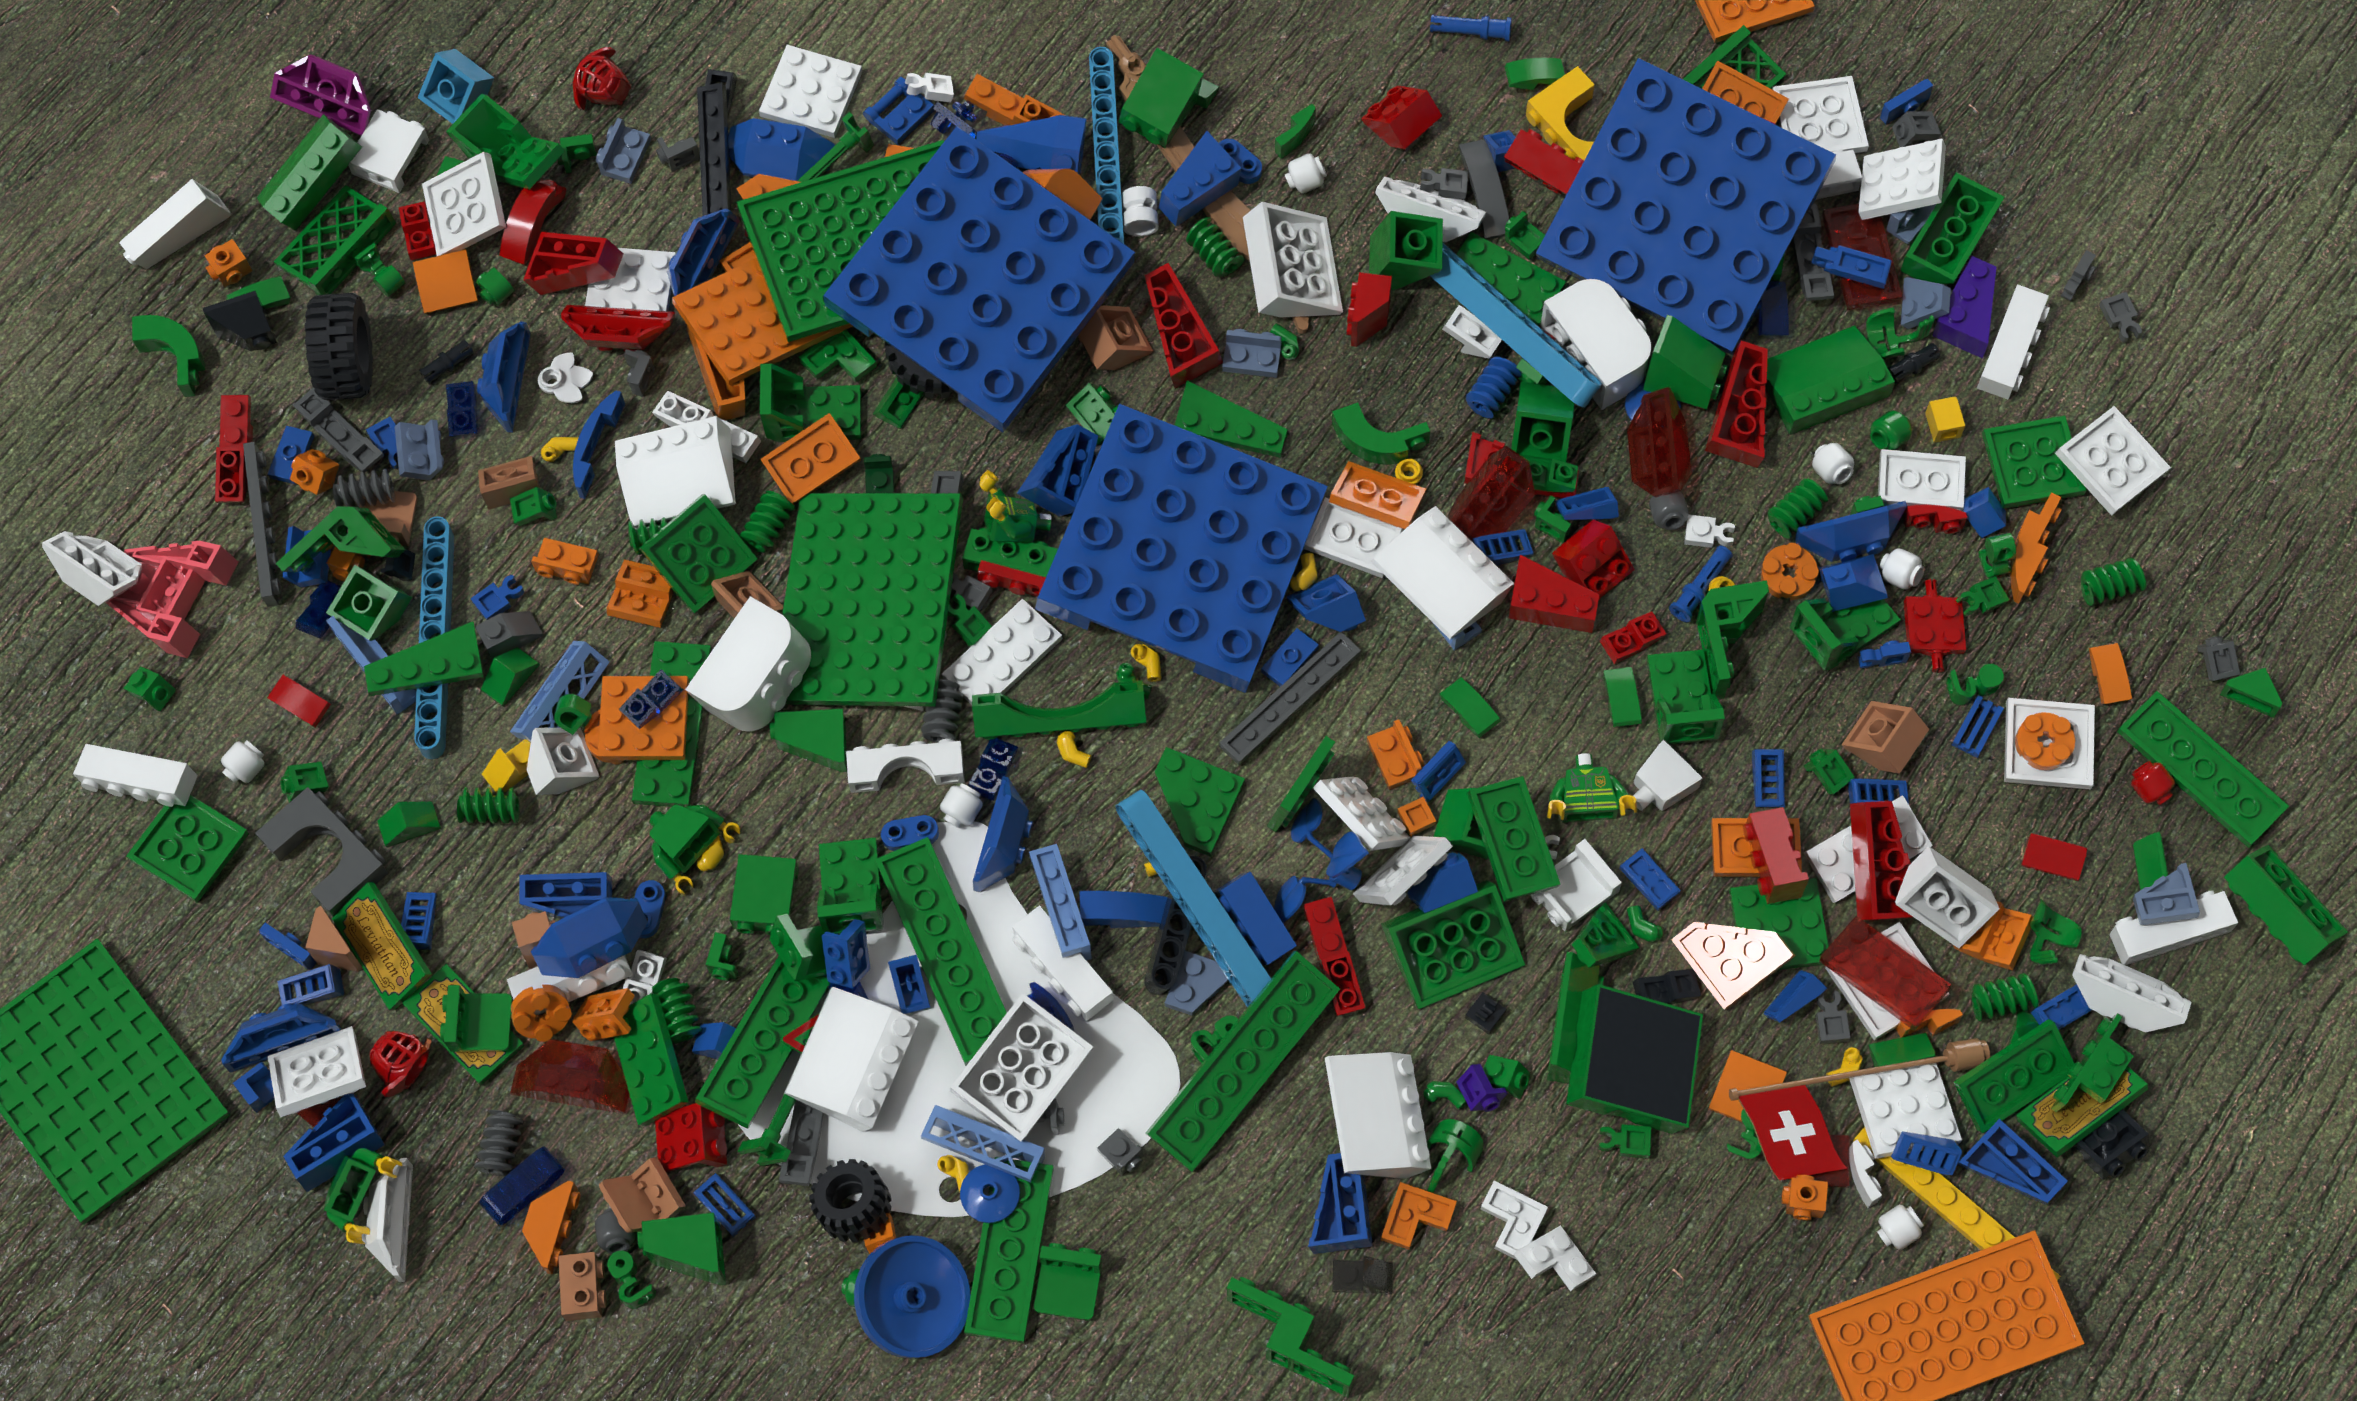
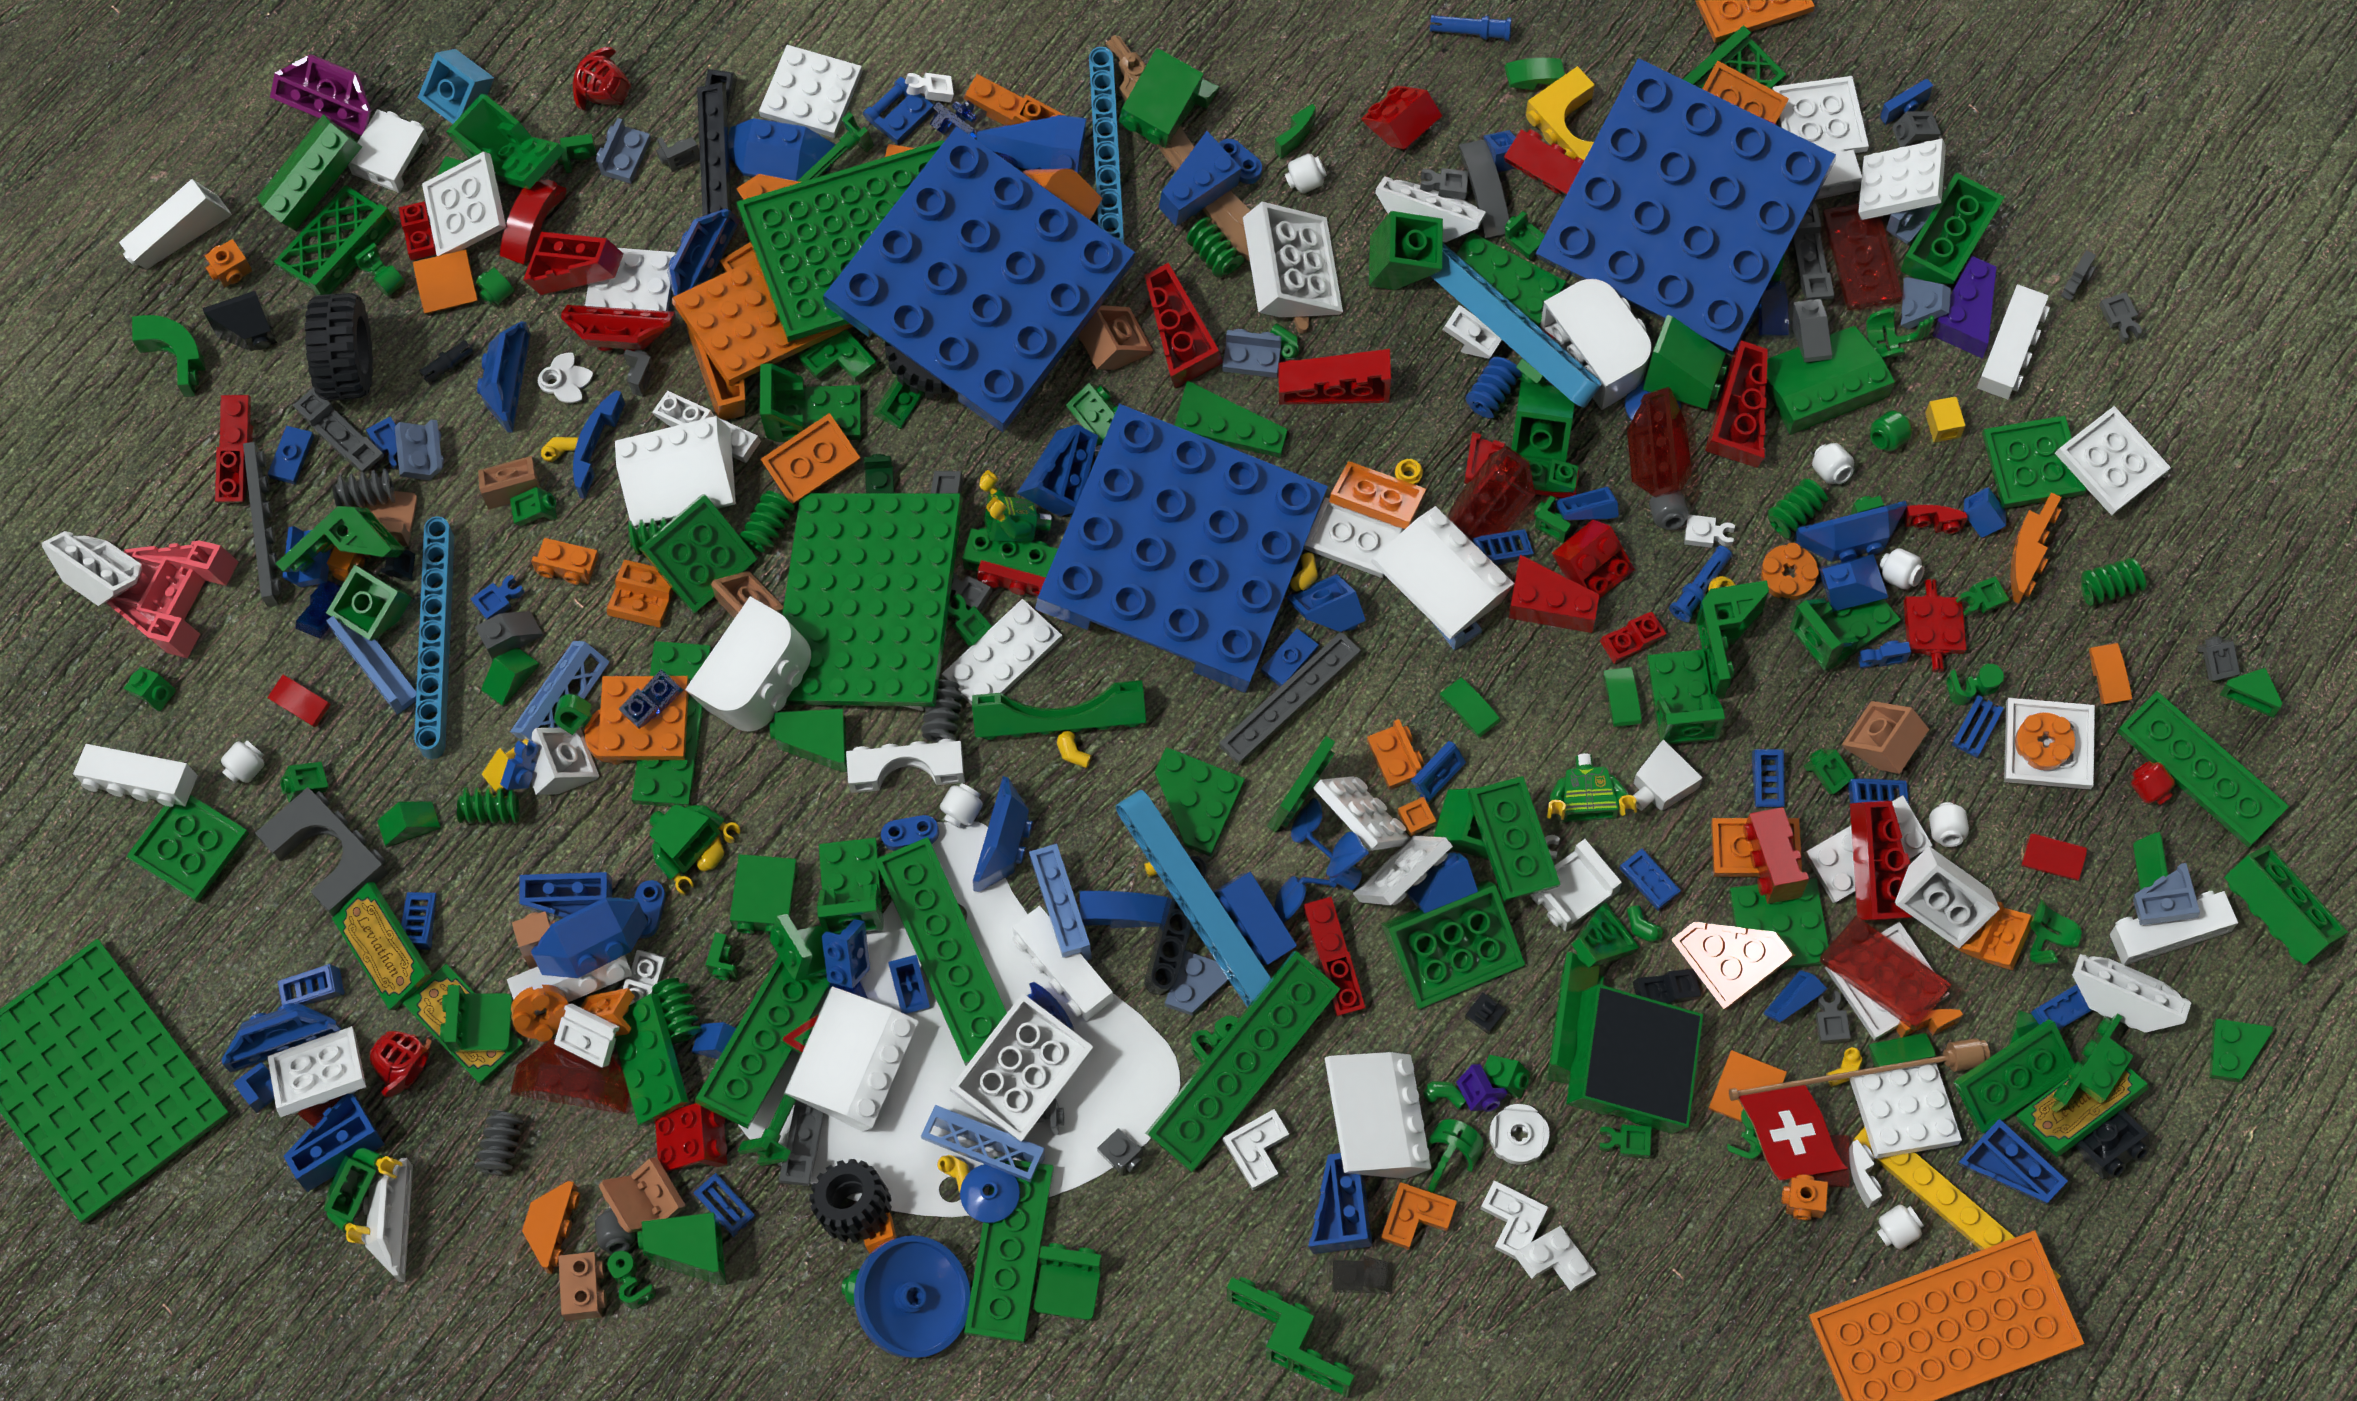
(270, 291): green slope -> none
(288, 945): blue plate -> none
(314, 471): orange brick -> none
(328, 945): nougat slope -> none
(433, 662): green wing -> none
(462, 409): clear blue slope -> none
(521, 768): none -> blue plate
(522, 1186): clear blue beam -> none
(586, 1035): none -> white plate
(993, 766): clear blue slope -> none
(1125, 674): green arm -> none
(1140, 211): white wheel -> none
(1149, 659): yellow arm -> none
(1249, 1146): none -> white plate
(1336, 379): none -> red wedge
(1368, 306): red slope -> none
(1374, 444): green arch -> none
(1522, 1151): none -> white plate
(1812, 330): none -> dark grey slope
(1853, 265): blue hinge -> none
(1914, 362): black pin -> none
(1921, 478): white plate -> none
(1944, 1159): blue slope -> none
(1949, 824): none -> white head
(1999, 551): green leg -> none
(2003, 995): green piece -> none
(2235, 1048): none -> green wing

